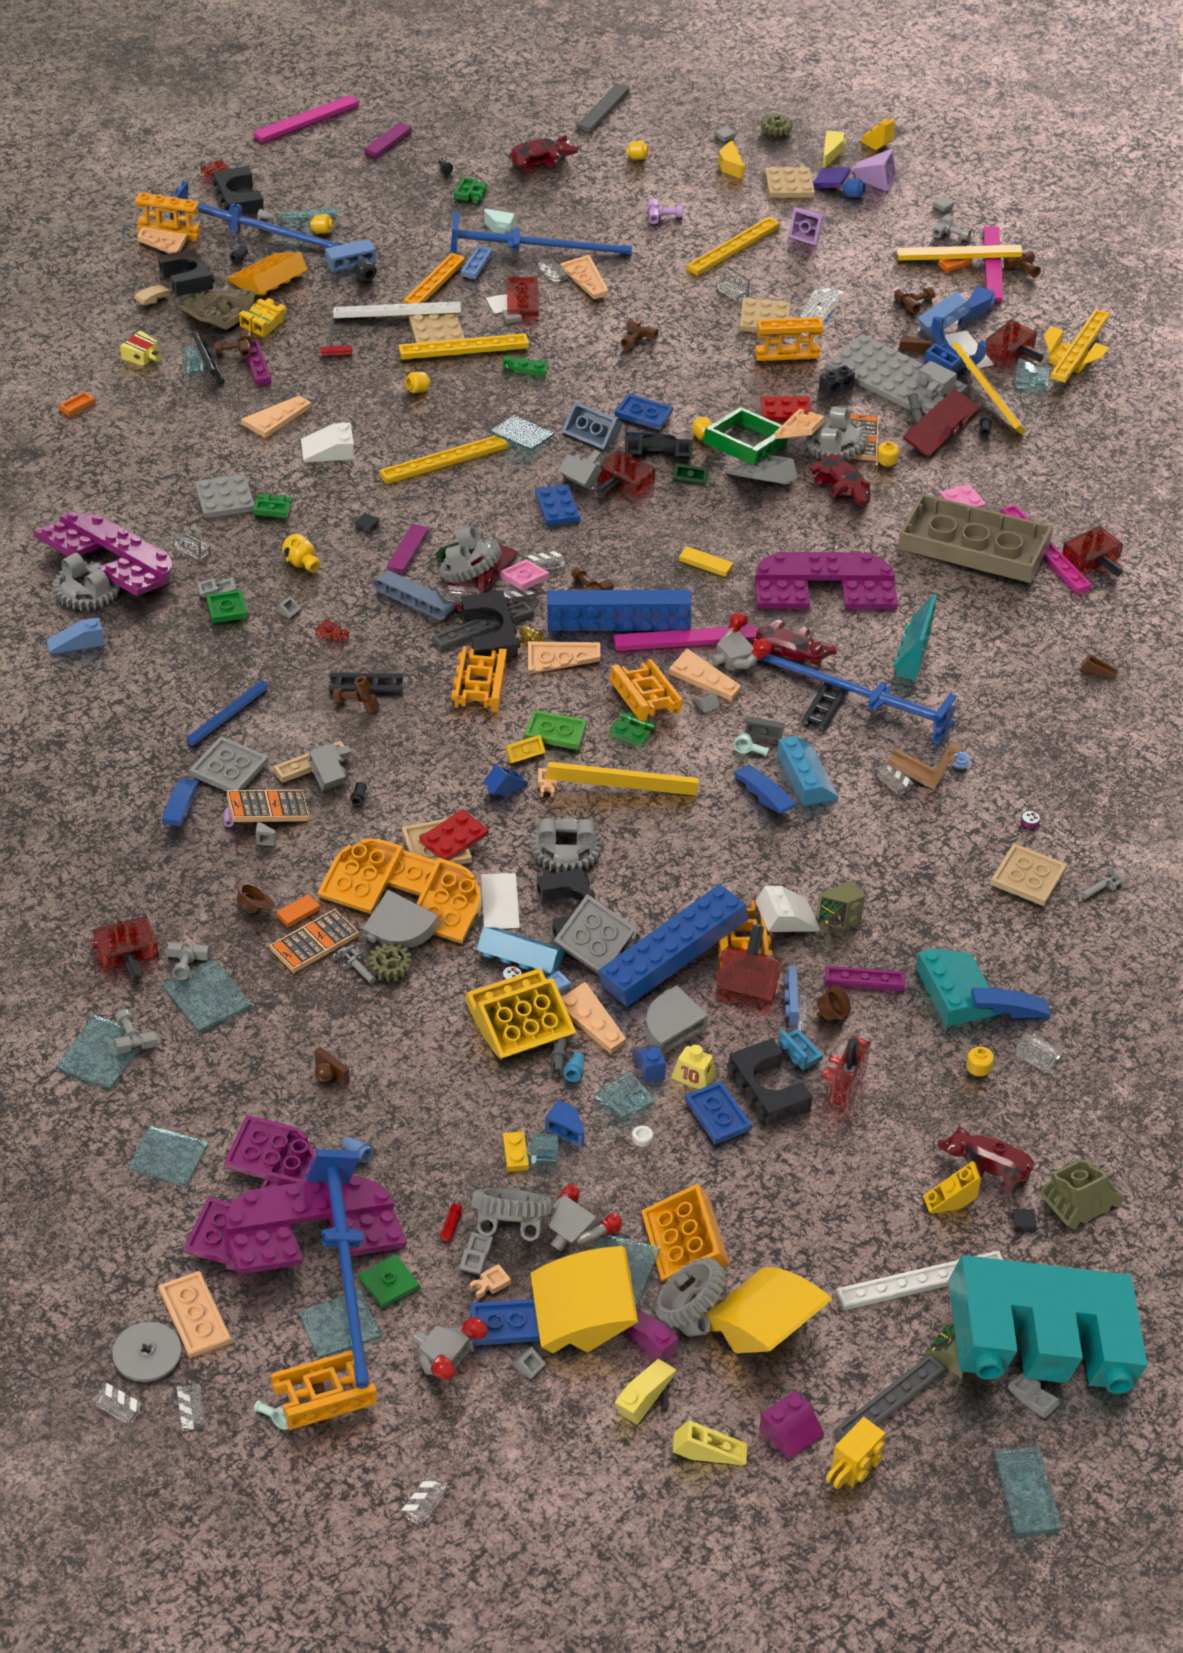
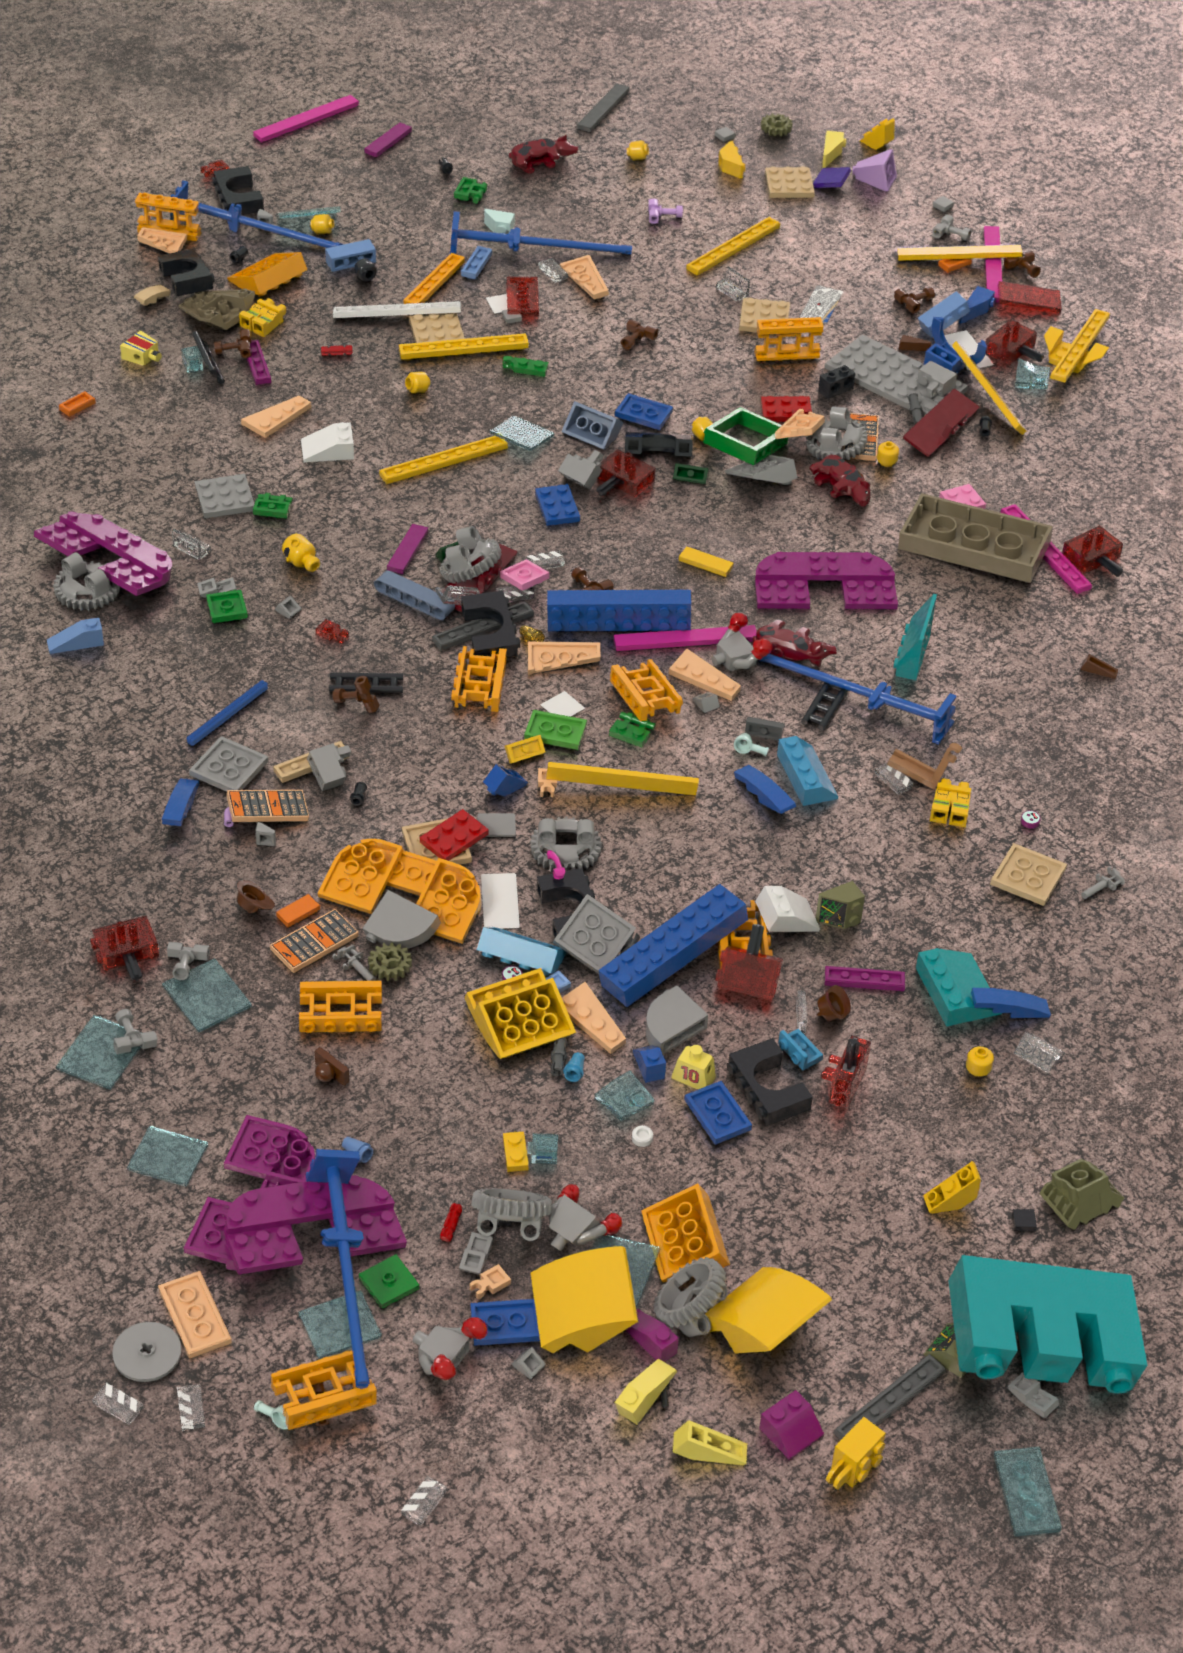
(340, 993): none -> light orange fence
(366, 522): black tile -> none
(498, 824): none -> light grey slope
(559, 871): none -> dark pink piece
(563, 705): none -> white sticker
(565, 1121): blue slope -> none
(791, 995): medium blue plate -> none
(806, 225): lavender slope -> none
(854, 188): blue head -> none
(899, 1284): white tile -> none
(952, 797): none -> yellow hips
(962, 760): light blue plate -> none
(990, 1156): dark red animal -> none
(1029, 297): none -> clear red tile

